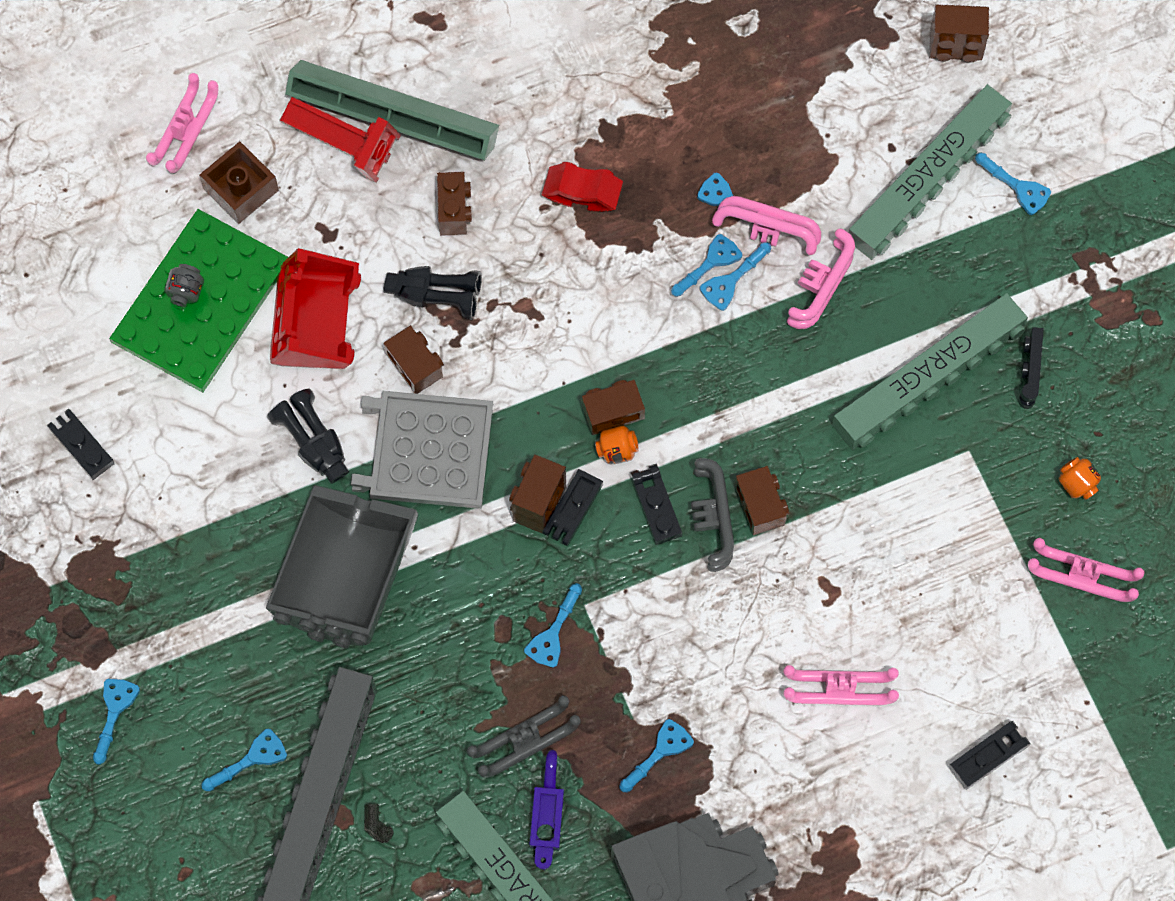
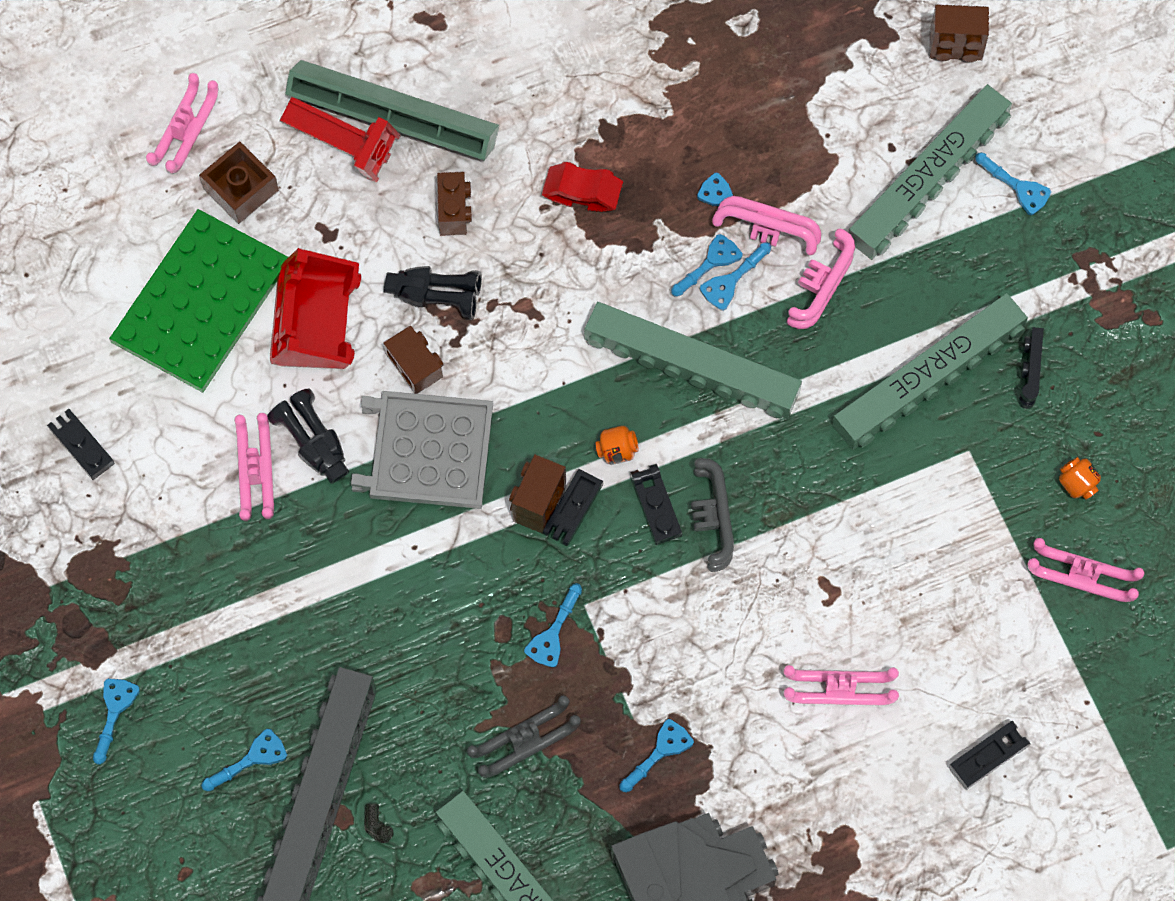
(184, 285): dark grey head -> none
(254, 468): none -> bright pink piece
(341, 566): dark grey cylinder -> none
(547, 811): dark purple piece -> none
(613, 406): reddish brown brick -> none
(692, 360): none -> sand green brick
(761, 500): reddish brown brick -> none

